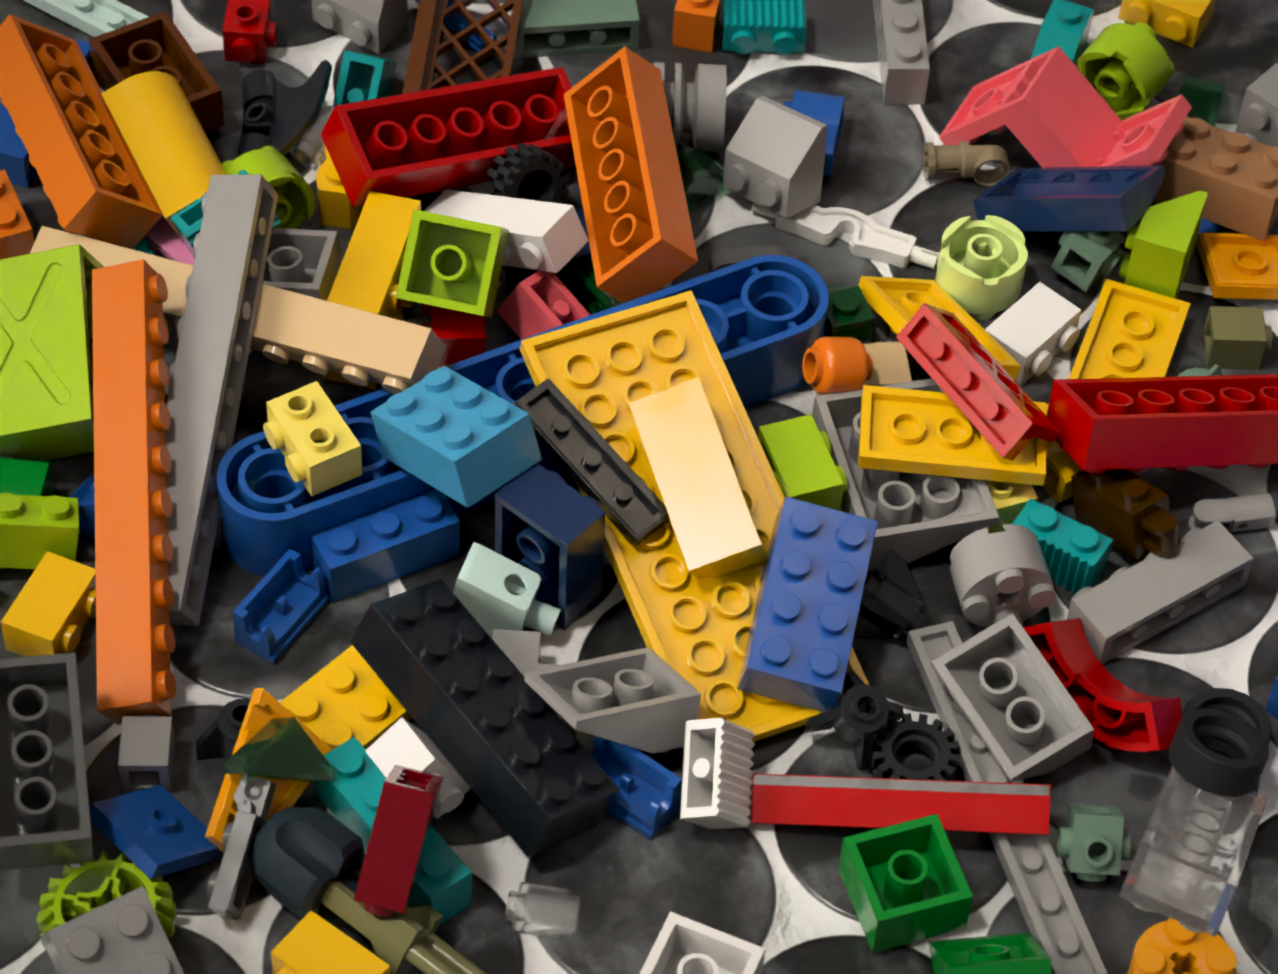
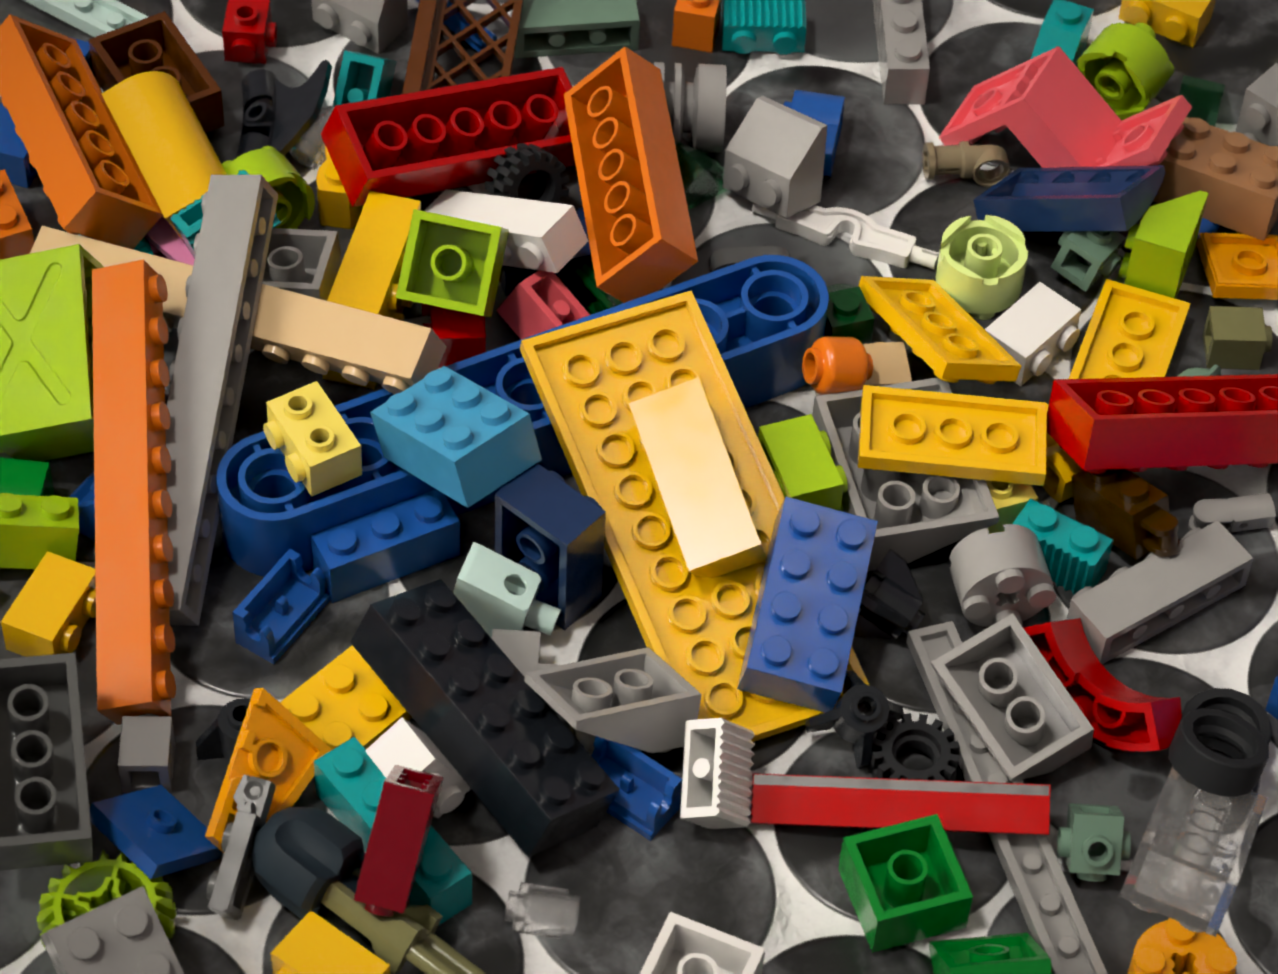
(281, 752): clear green slope -> none
(593, 463): black tile -> none
(975, 381): fence -> none

